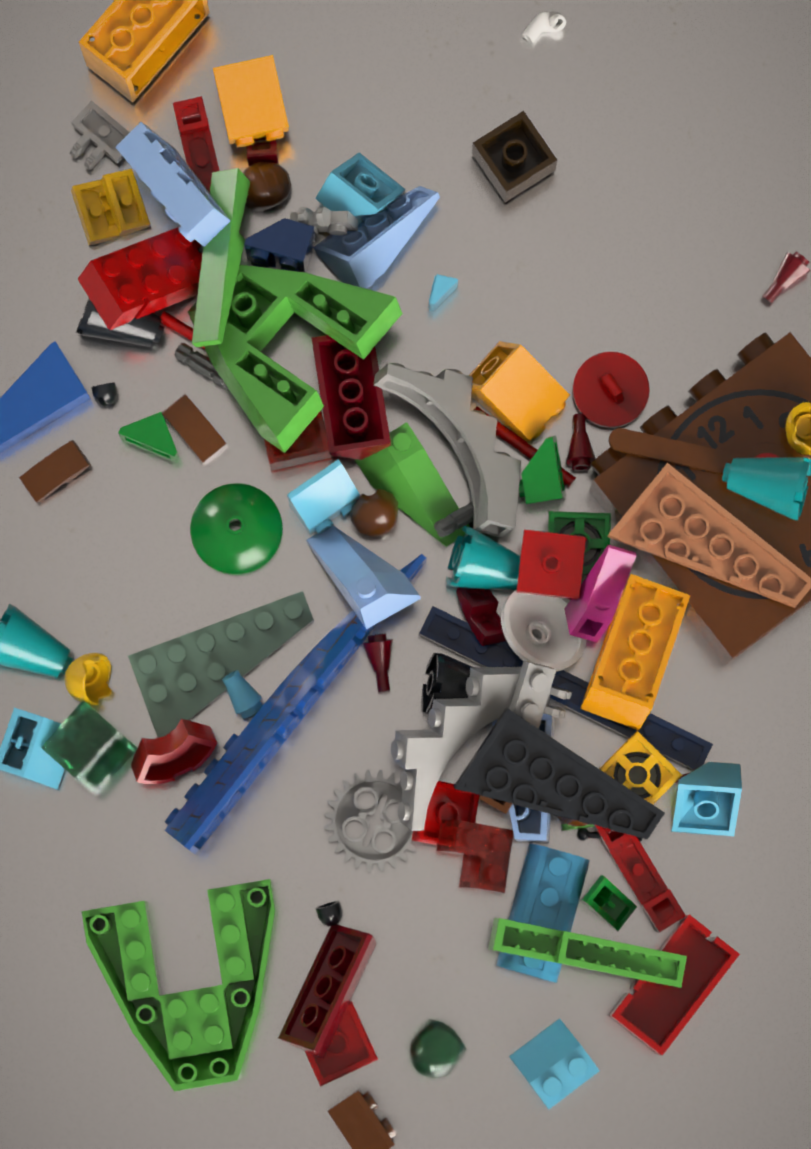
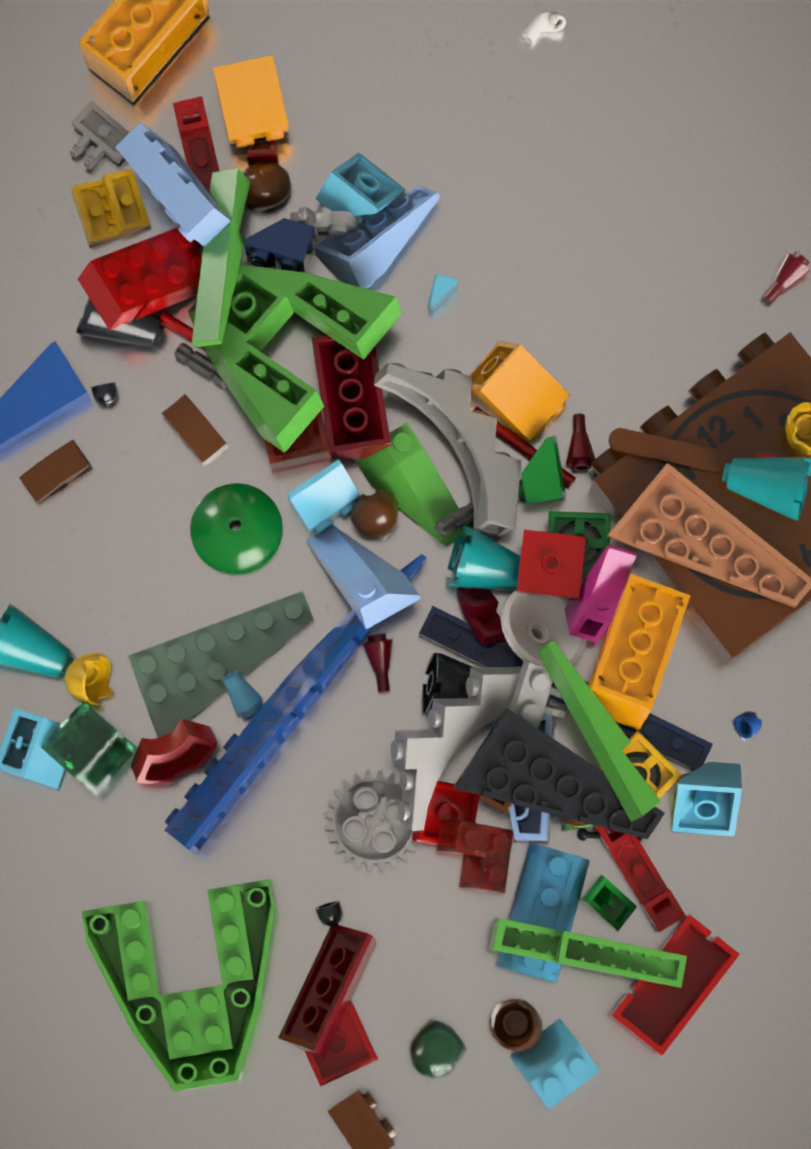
(151, 434): green slope -> none
(514, 156): dark brown brick -> none
(516, 1025): none -> reddish brown hair
(601, 734): none -> bright green slope
(611, 389): red shield -> none
(743, 728): none -> blue hinge

